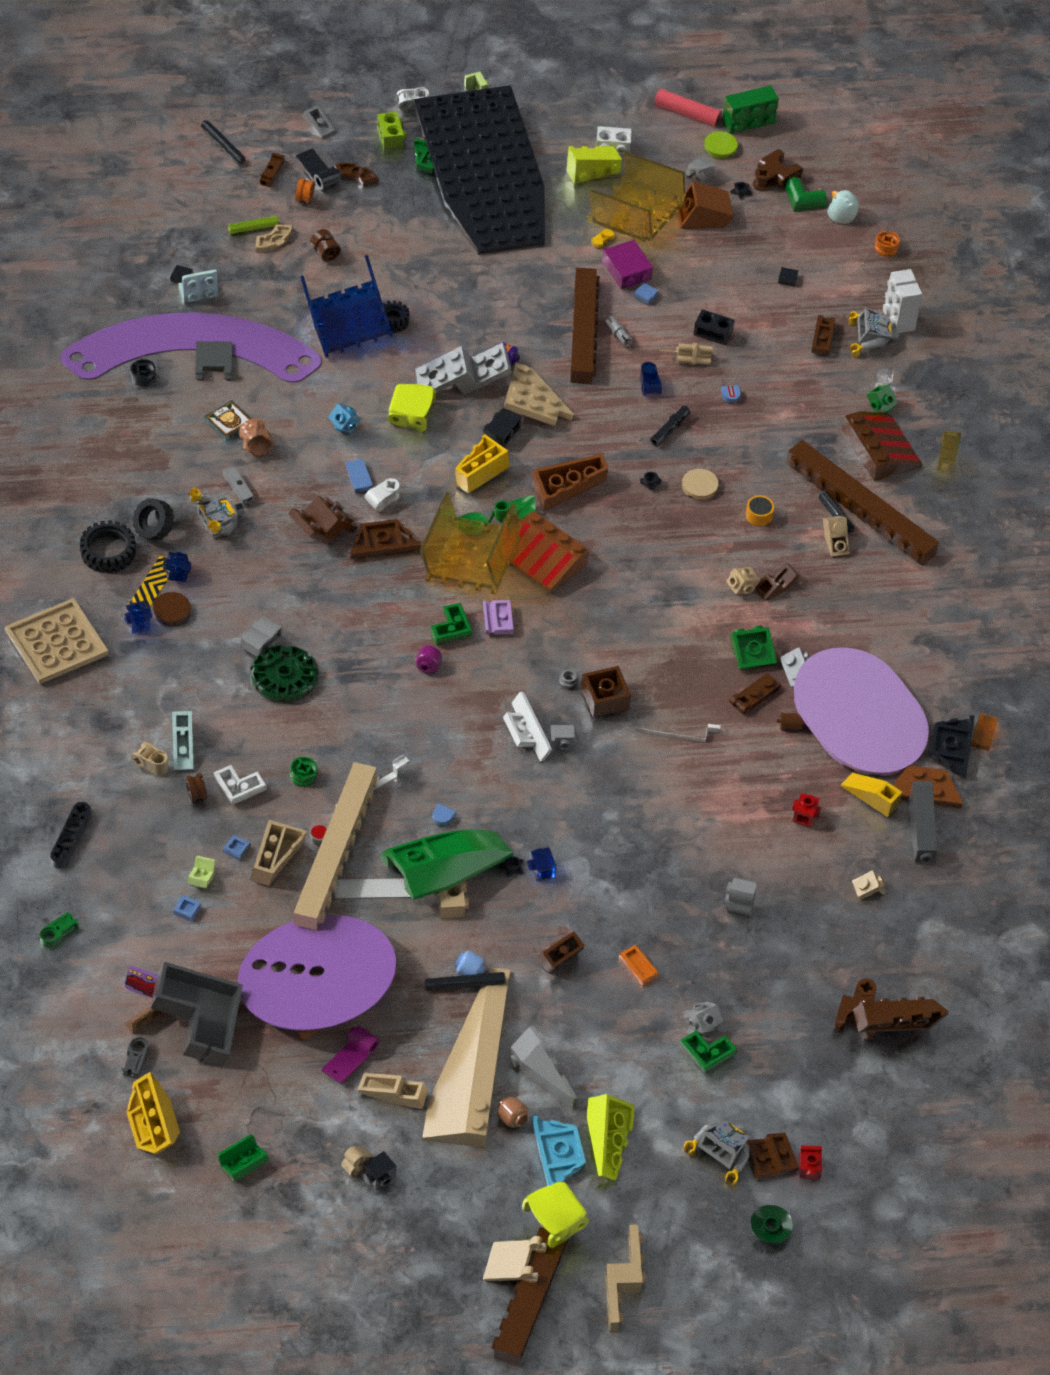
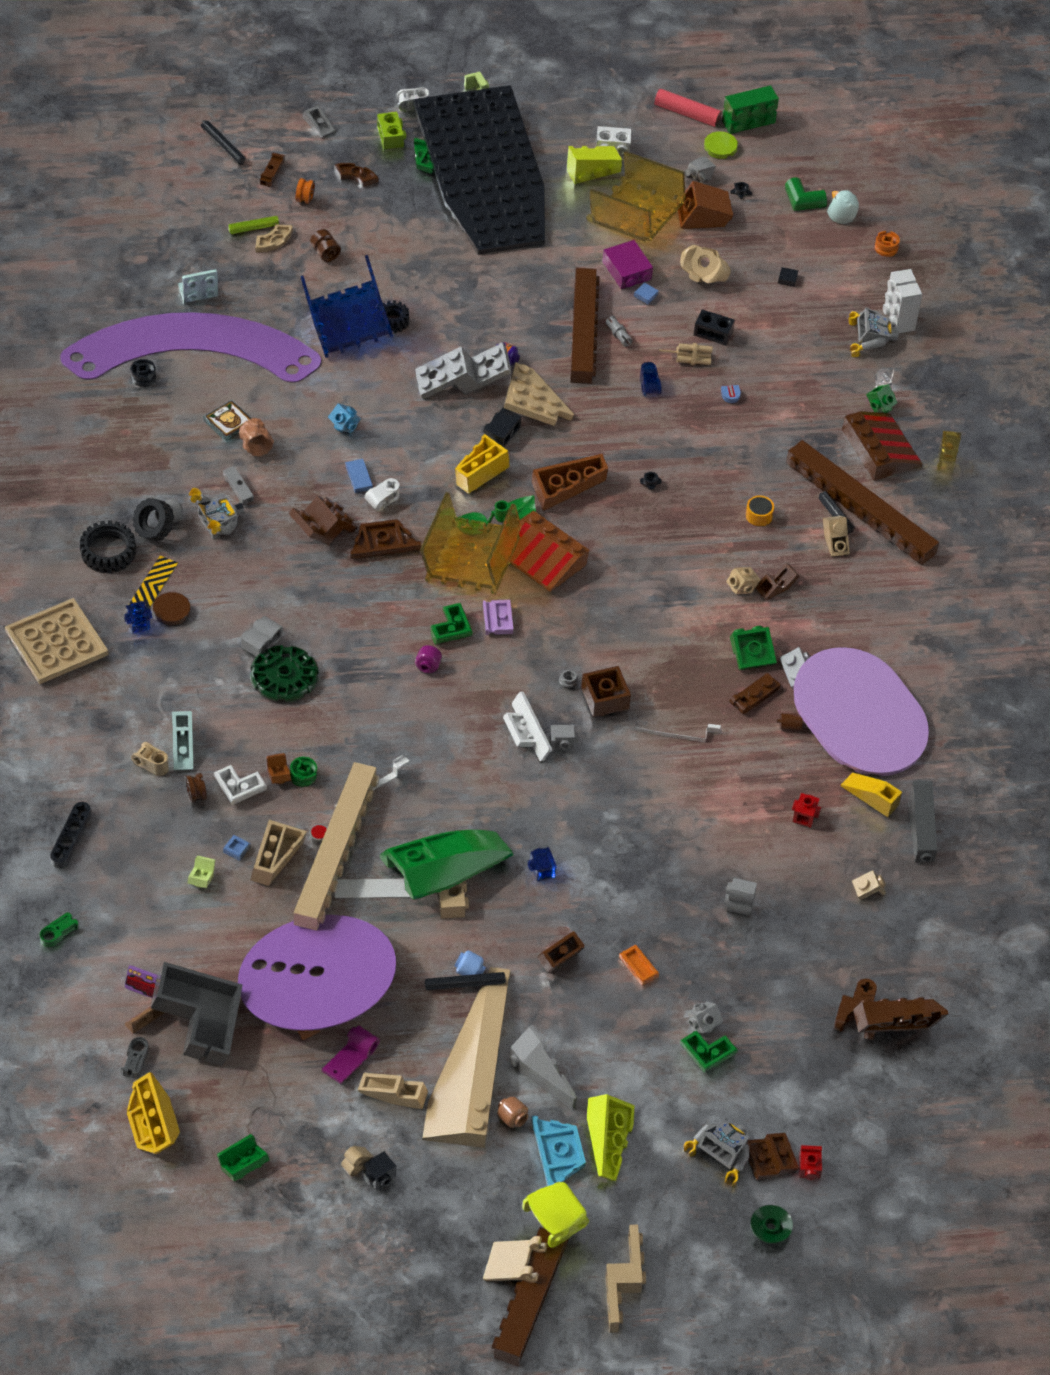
(177, 566): clear blue brick -> none
(178, 272): black tile -> none
(187, 908): medium blue tile -> none
(214, 356): dark grey flag -> none
(278, 768): none -> dark orange bracket
(317, 170): black door -> none
(411, 405): neon yellow piece -> none
(443, 815): medium blue tile -> none
(516, 862): black plate -> none
(602, 238): yellow piece -> none
(674, 421): black pin -> none
(700, 484): tan tile -> none
(716, 270): none -> tan piece
(772, 172): reddish brown piece -> none
(823, 335): reddish brown plate -> none
(943, 787): dark orange wing -> none
(952, 744): black wing -> none
(984, 731): clear orange tile -> none

